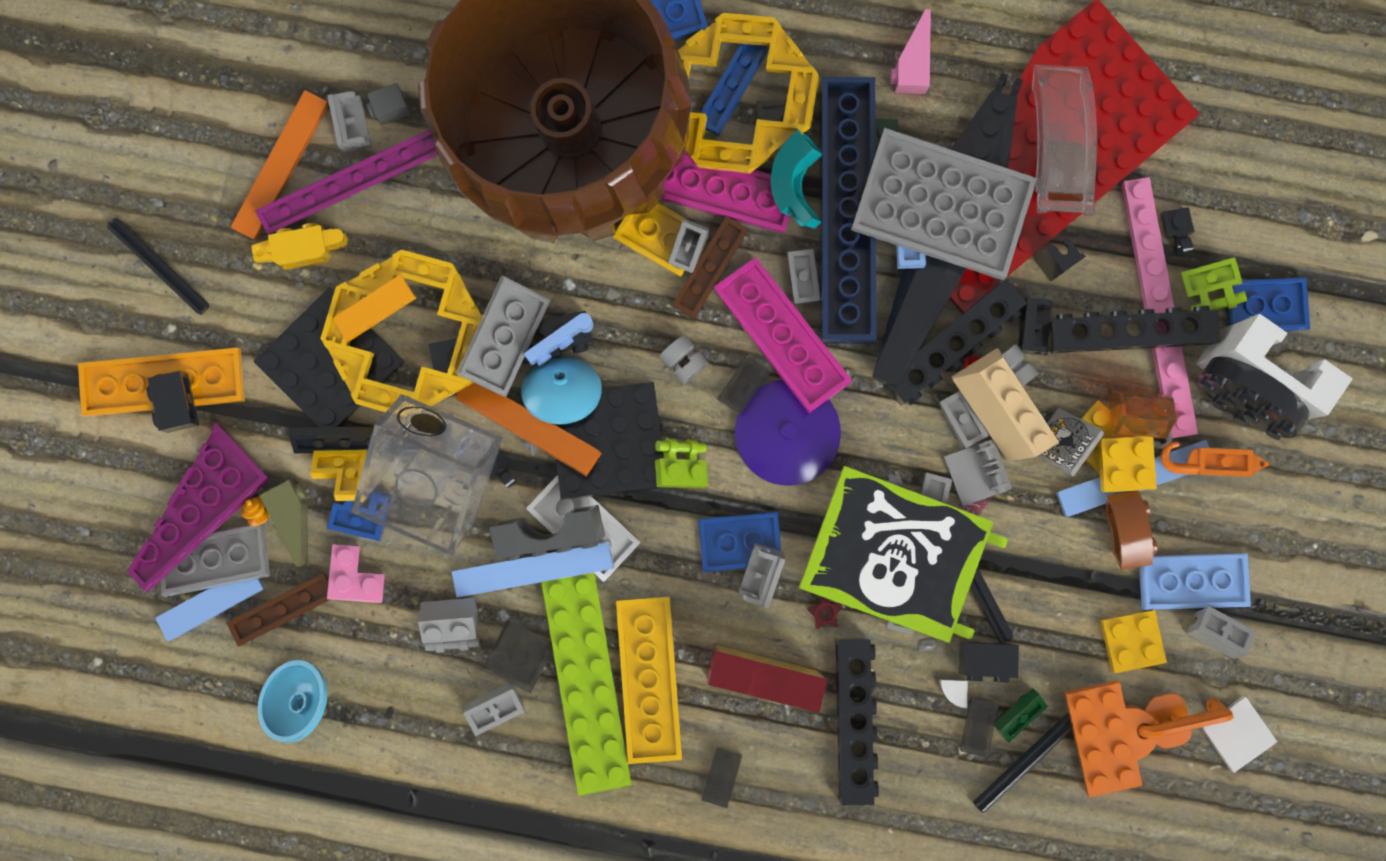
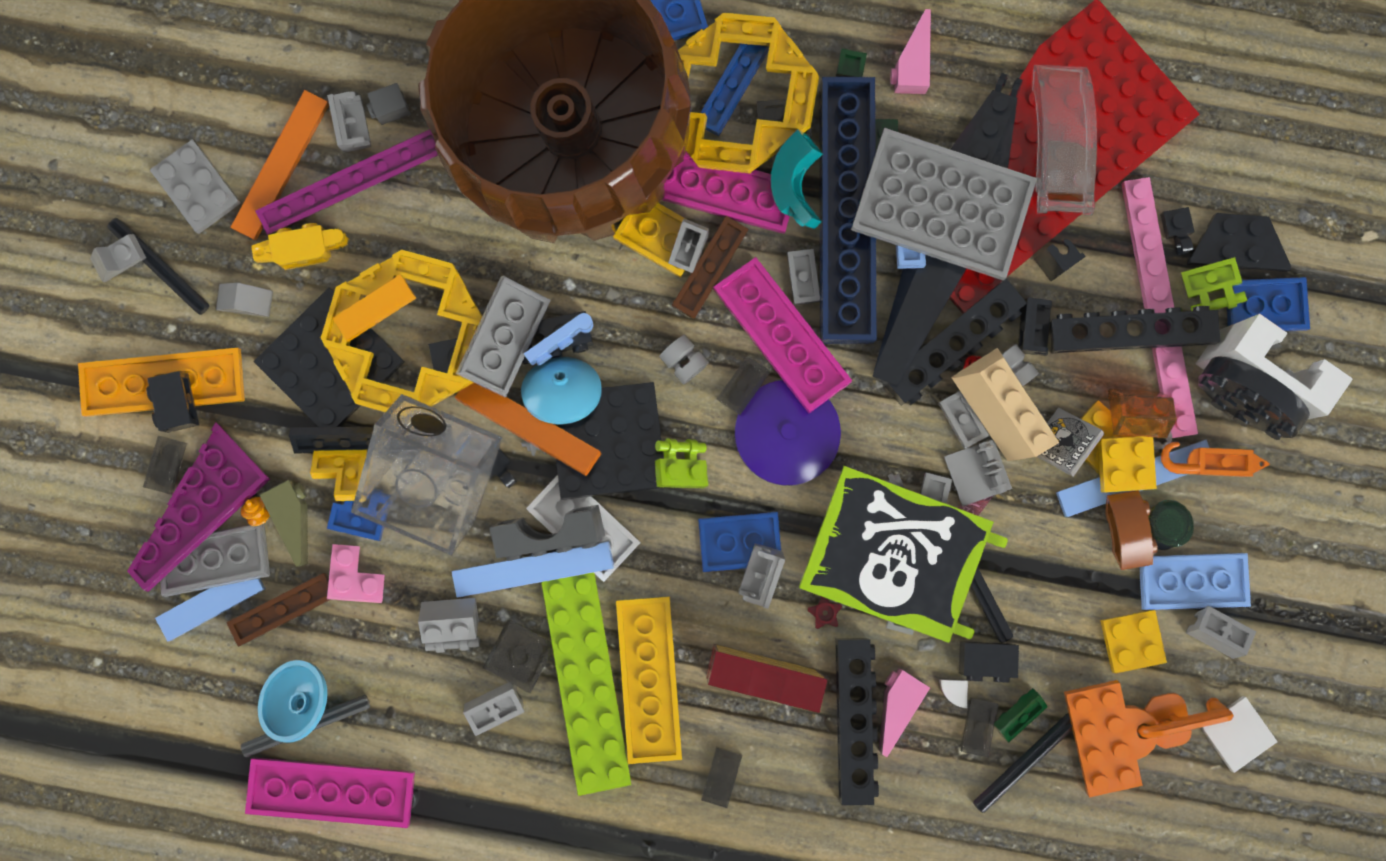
(117, 257): none -> light grey slope
(165, 465): none -> clear smoke plate
(195, 186): none -> light grey plate
(244, 299): none -> light grey slope
(329, 716): none -> dark grey axle
(330, 792): none -> dark pink plate
(851, 63): none -> dark green plate
(900, 703): none -> bright pink slope
(1171, 524): none -> clear green piece
(1246, 238): none -> black wing

